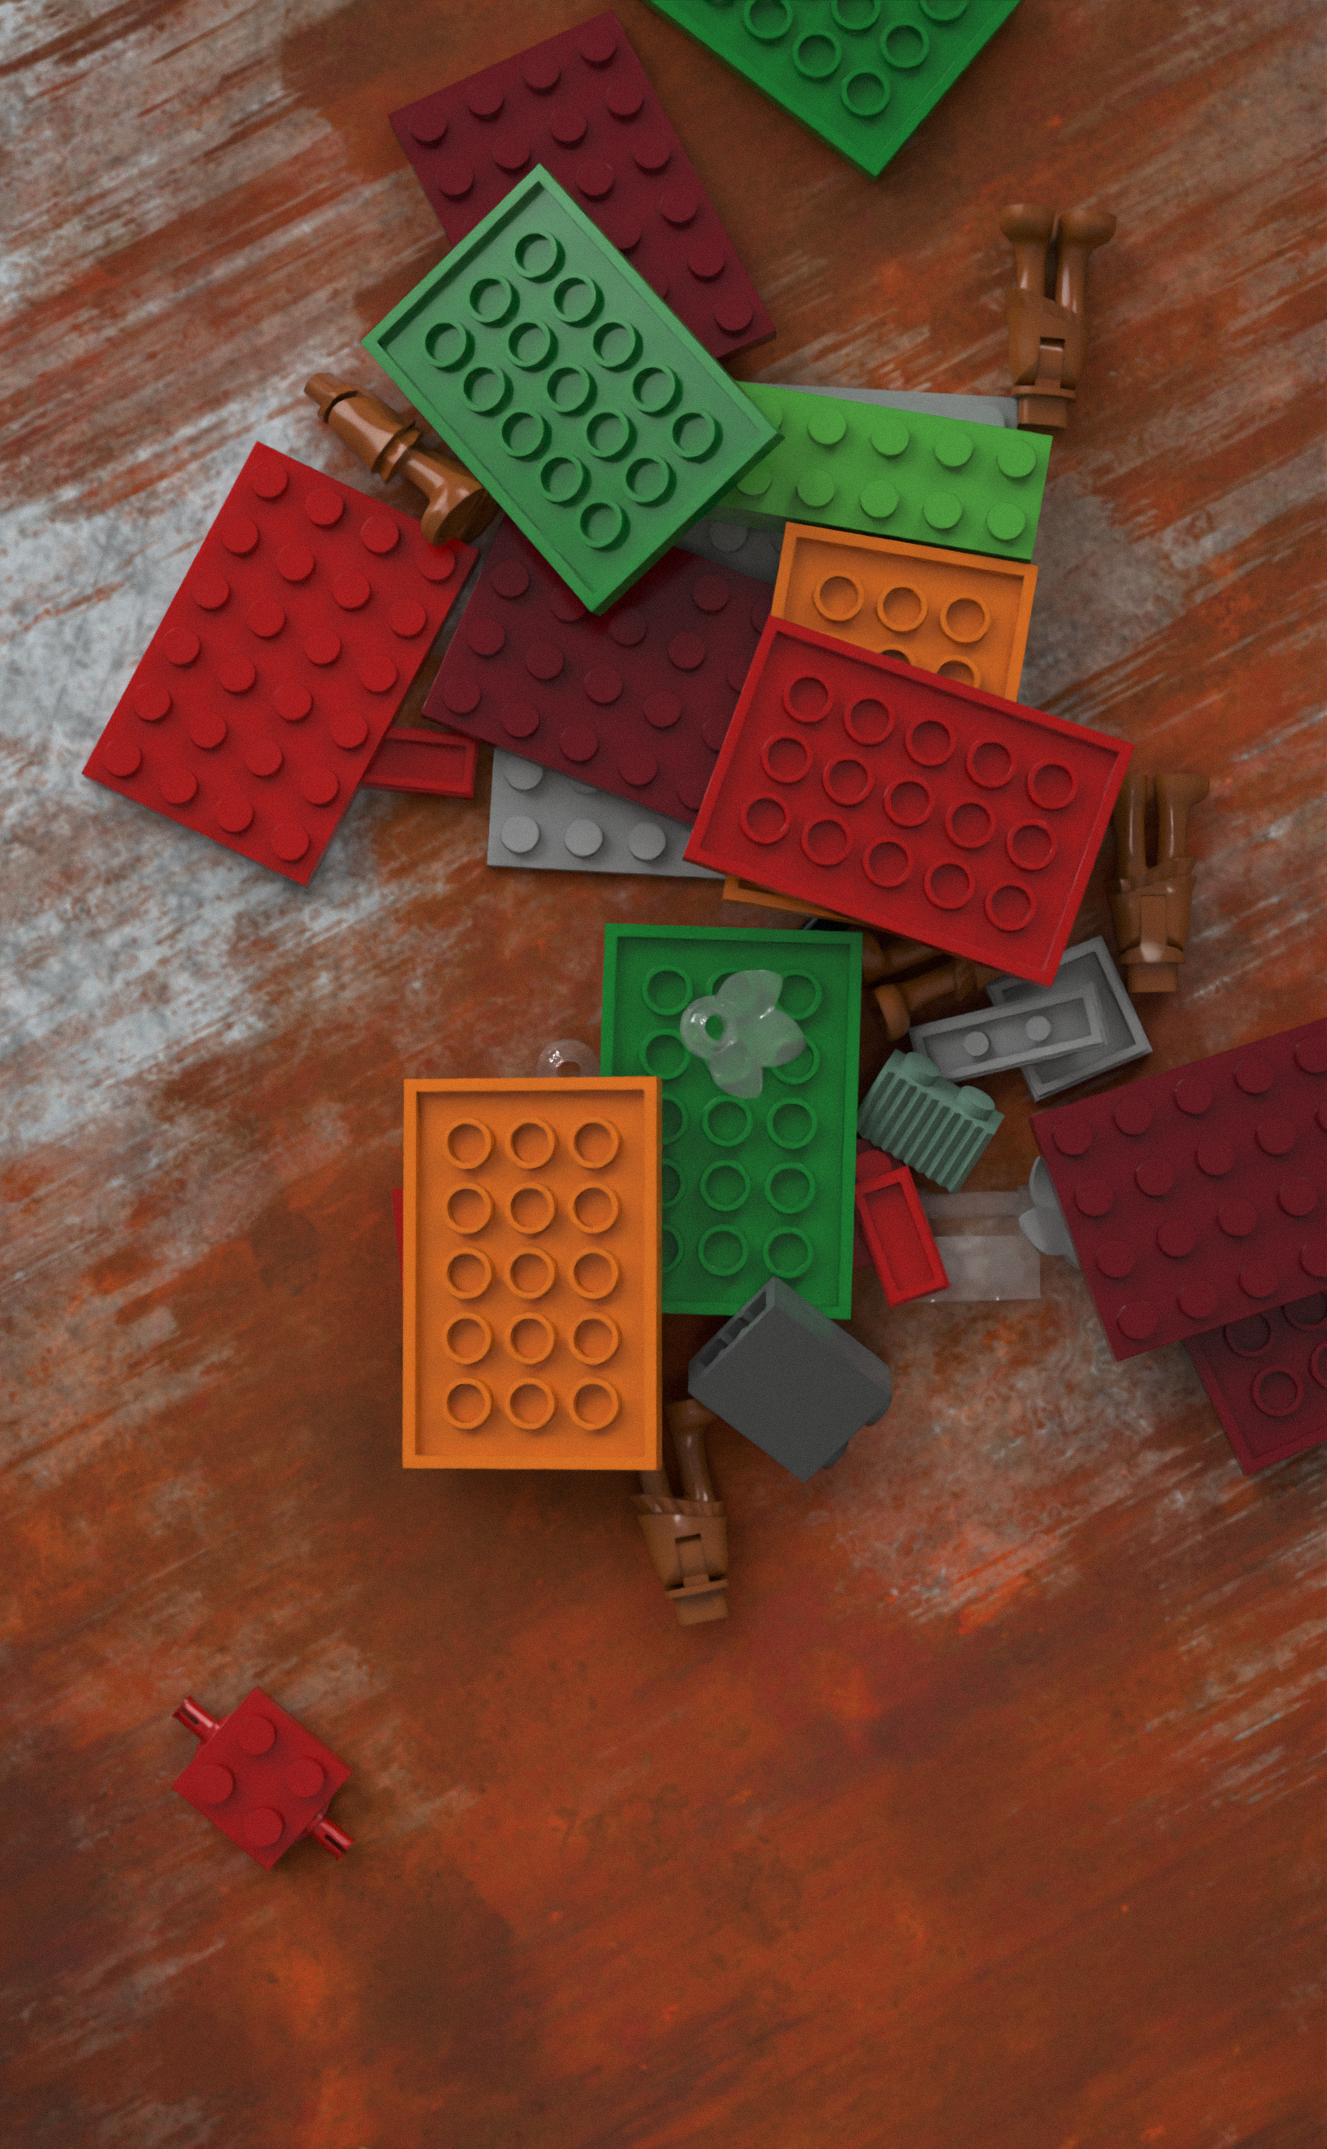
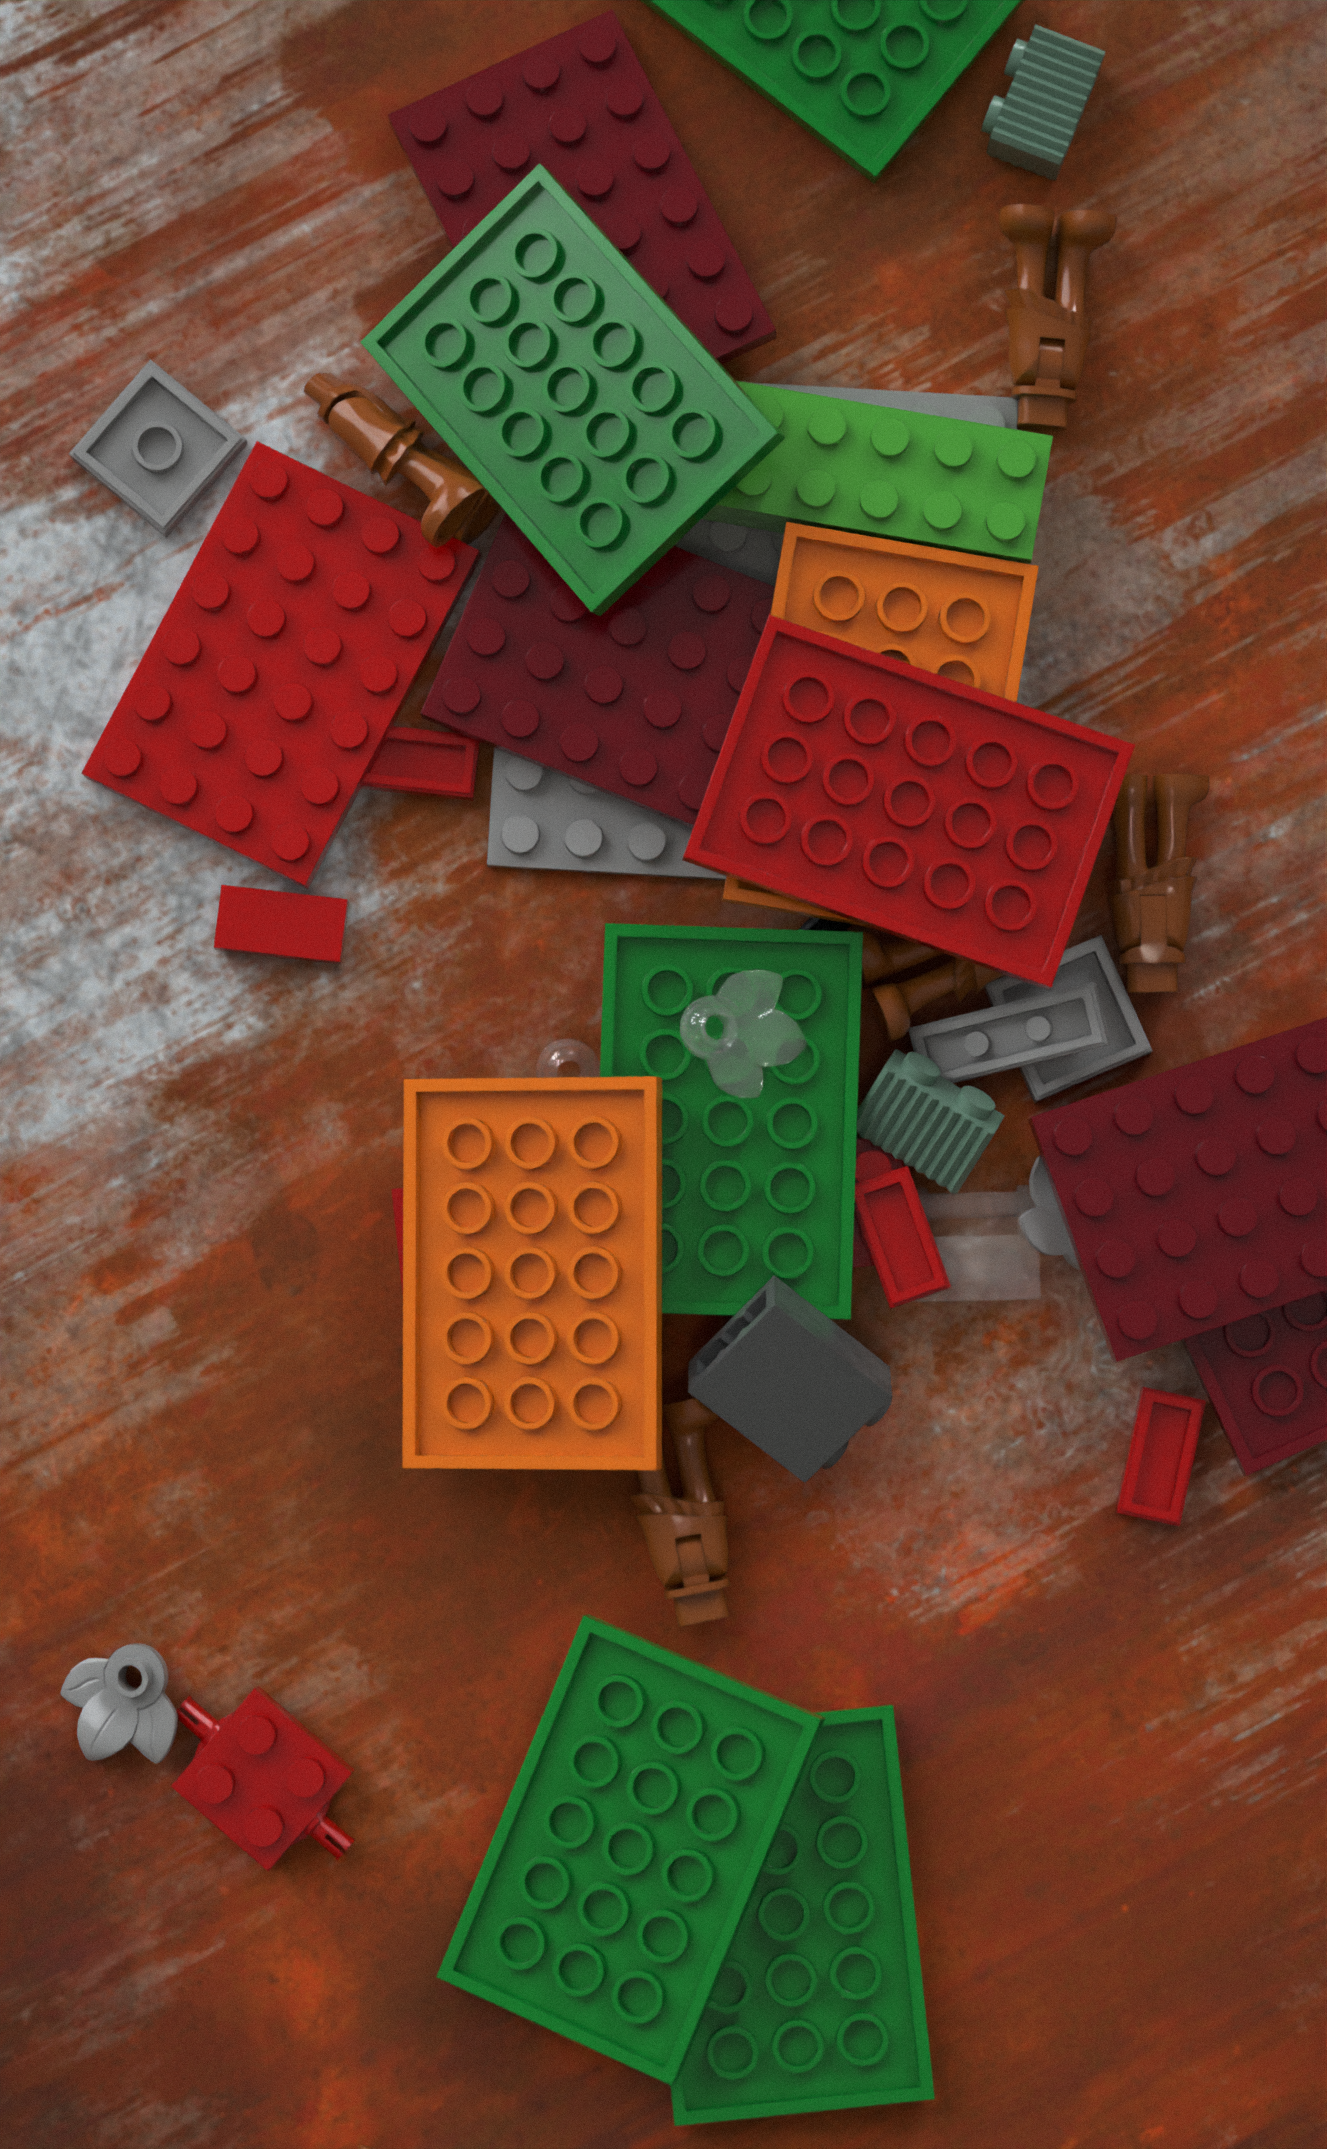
(117, 1711): none -> light grey plate
(158, 448): none -> light grey tile
(281, 924): none -> red tile
(630, 1848): none -> green plate
(826, 1966): none -> green plate
(1043, 102): none -> sand green brick
(1160, 1456): none -> red tile

